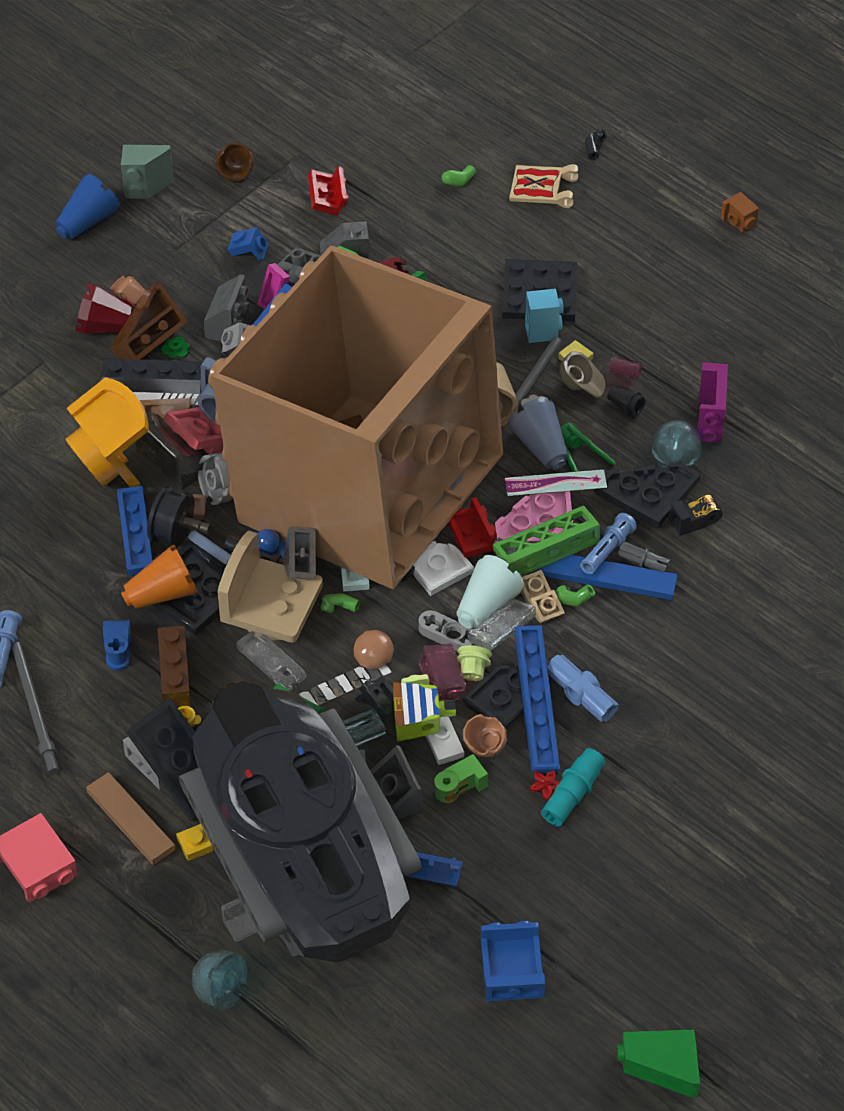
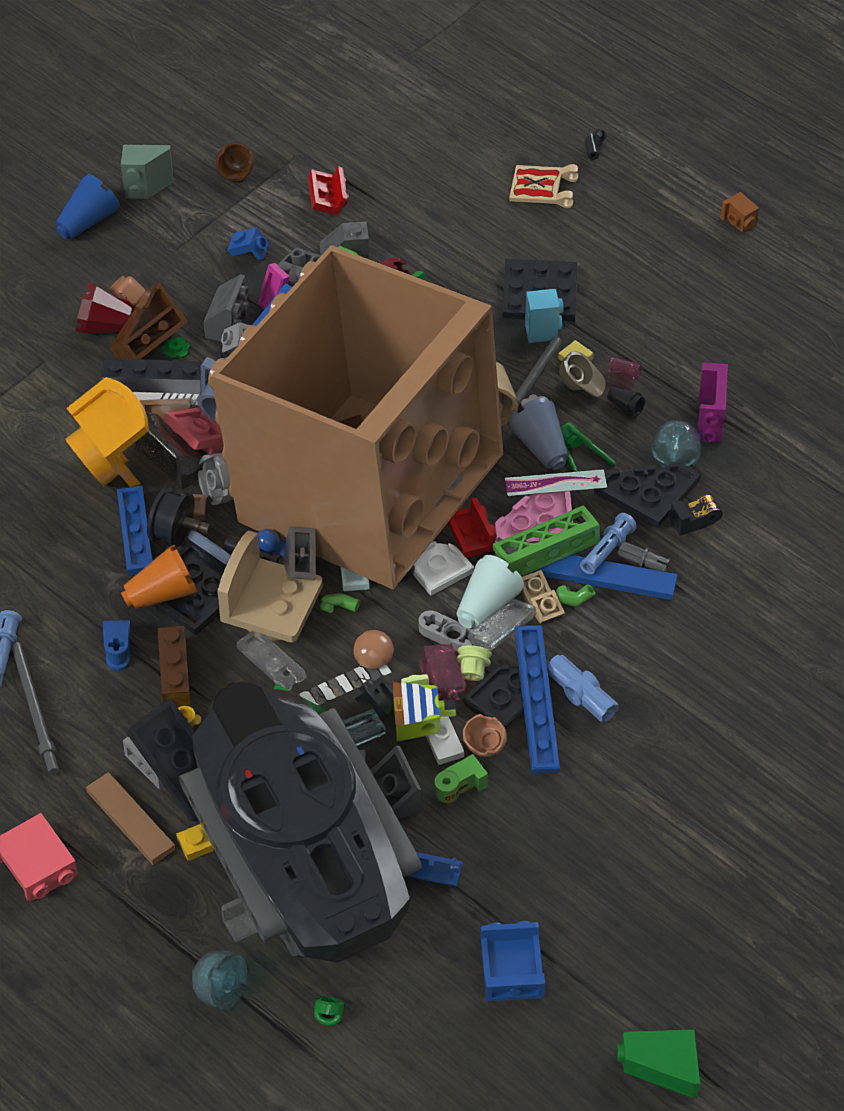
(329, 1006): none -> green tile
(458, 178): bright green arm -> none
(546, 784): red plant -> none
(573, 786): teal piece -> none

